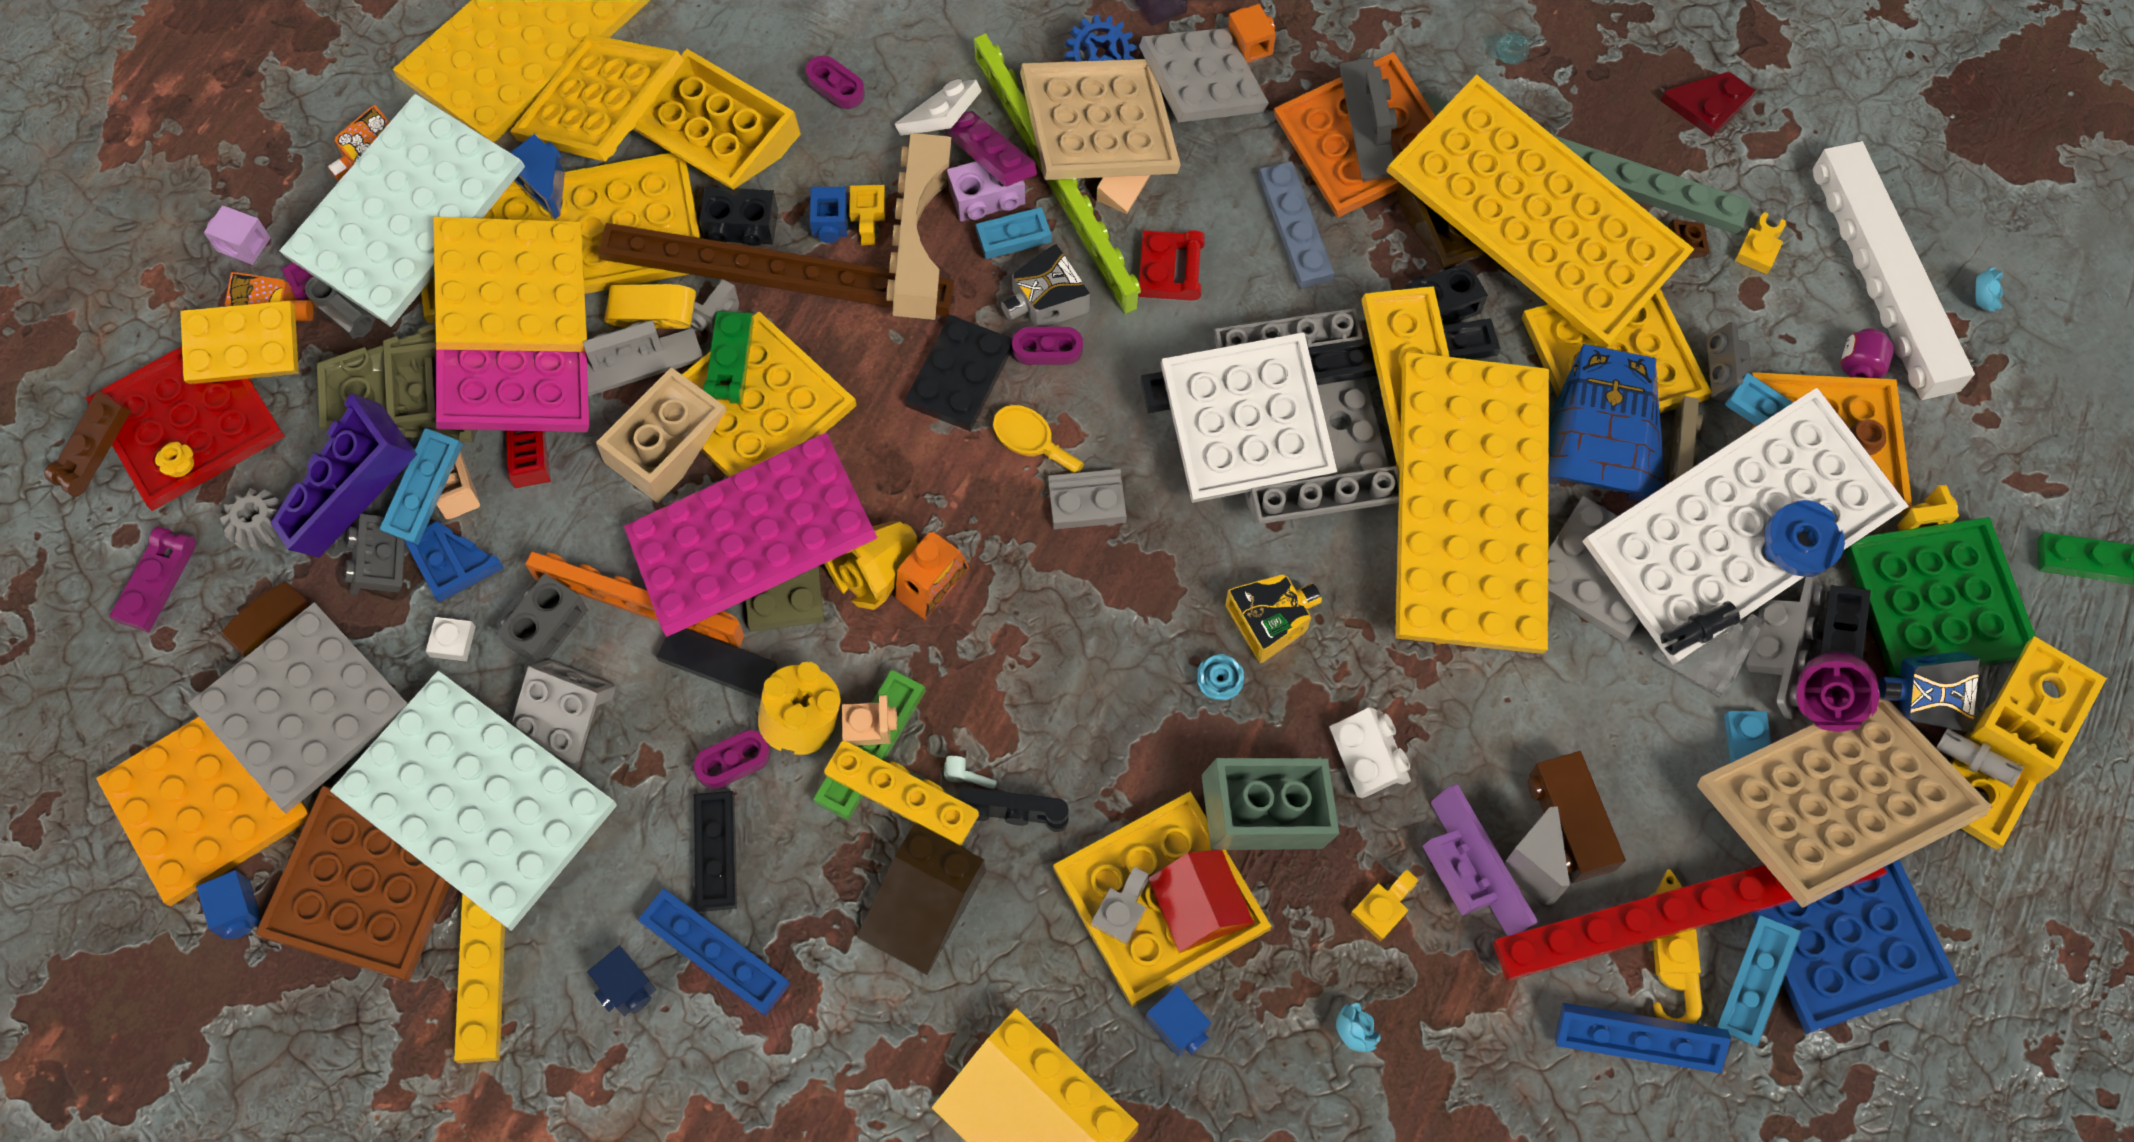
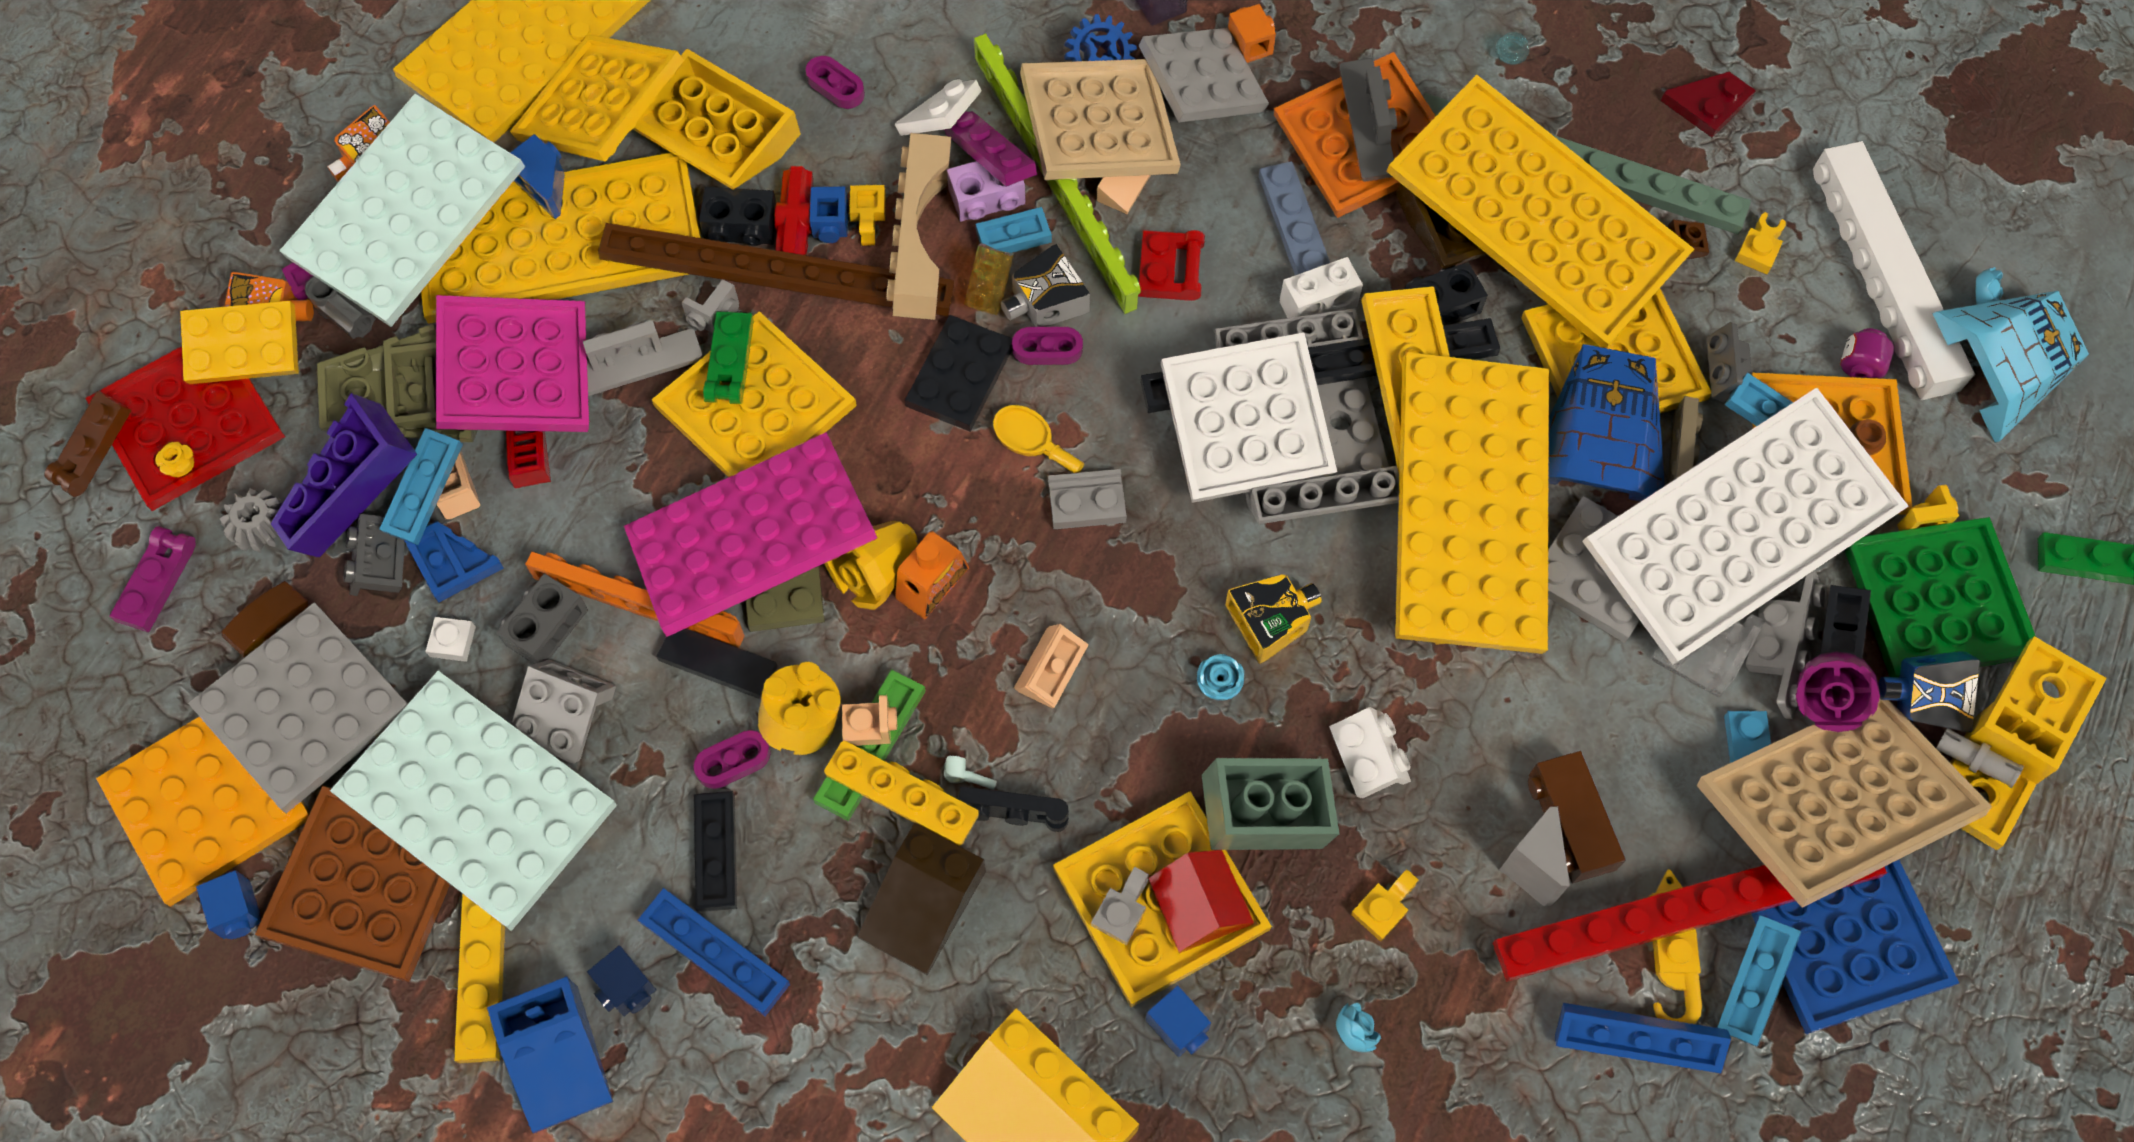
(237, 234): lavender brick -> none
(508, 285): yellow plate -> none
(550, 1053): none -> blue slope
(661, 434): tan slope -> none
(665, 304): yellow beam -> none
(793, 211): none -> red piece
(988, 279): none -> clear yellow hips
(1051, 665): none -> light nougat slope
(1321, 290): none -> white brick
(1473, 866): medium lavender bracket -> none
(1700, 628): black pin -> none
(1786, 549): blue plate -> none
(2022, 349): none -> medium azure wedge

